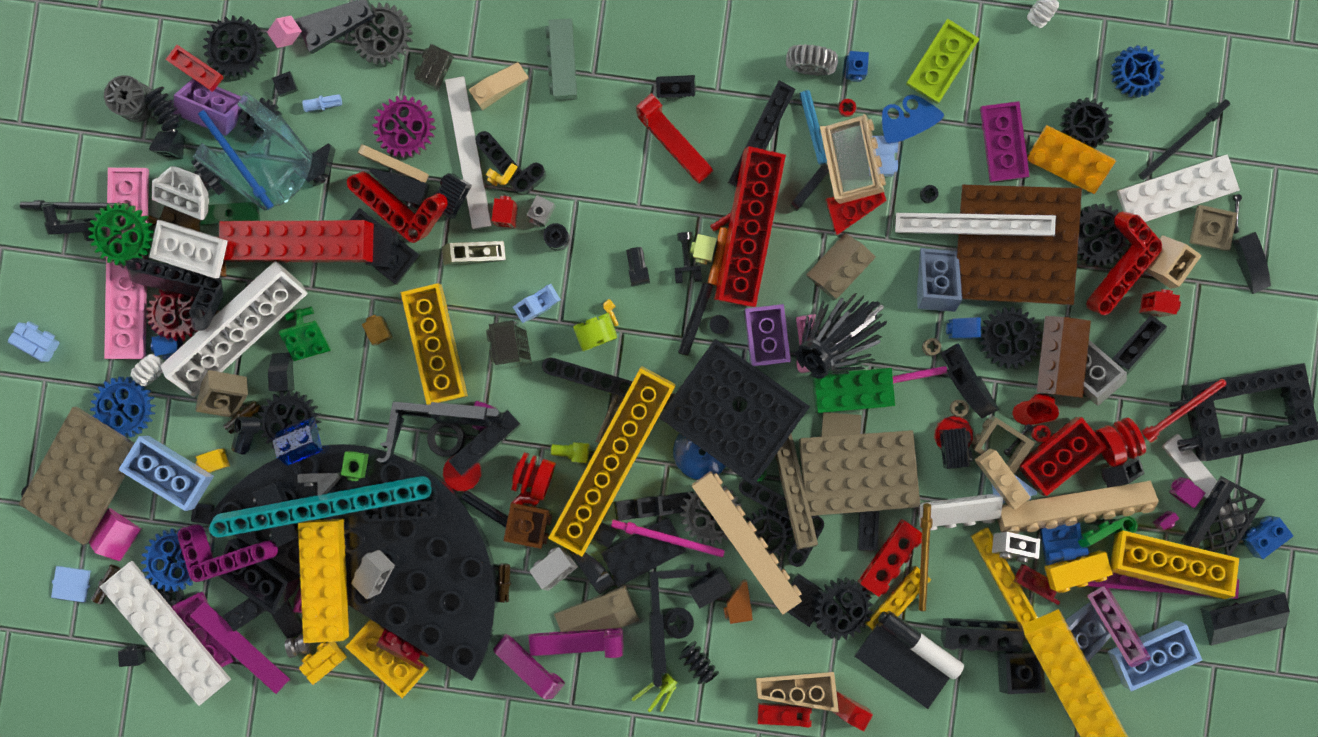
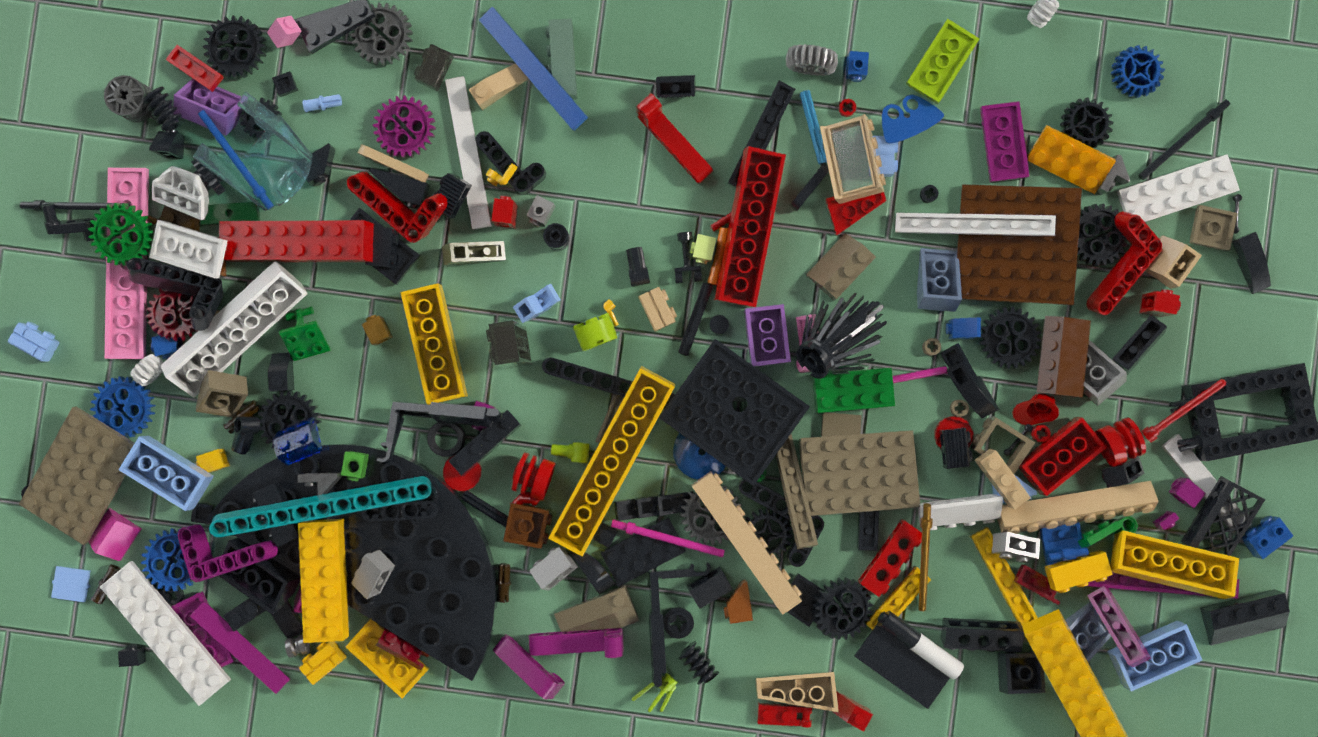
(533, 68): none -> blue tile
(657, 308): none -> tan brick
(1117, 173): none -> flat silver slope

